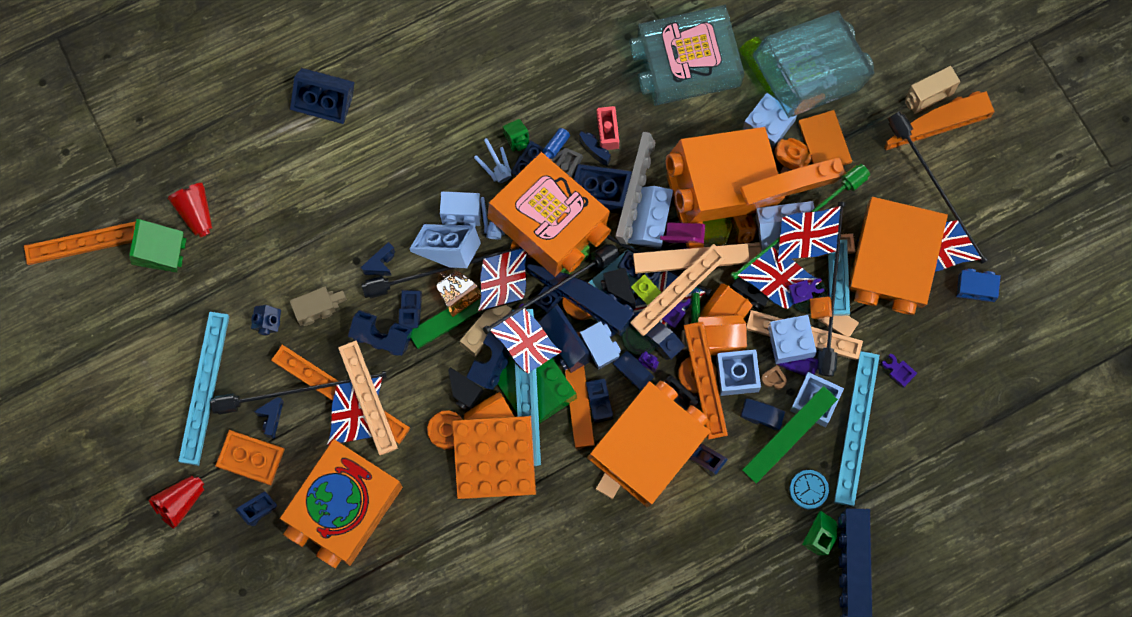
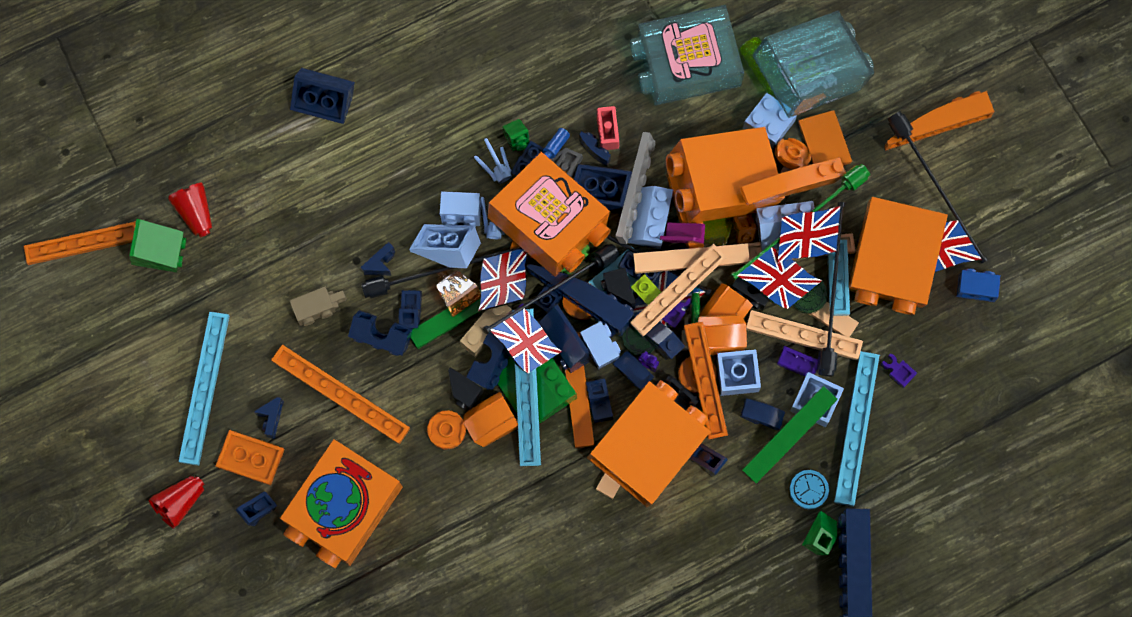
(265, 319): dark blue brick -> none
(347, 416): flag -> none
(368, 398): light nougat tile -> none
(494, 457): orange plate -> none
(775, 378): medium nougat tile -> none
(792, 339): light blue brick -> none
(803, 291): dark purple plate -> none
(821, 307): orange plate -> none
(932, 90): tan window -> none

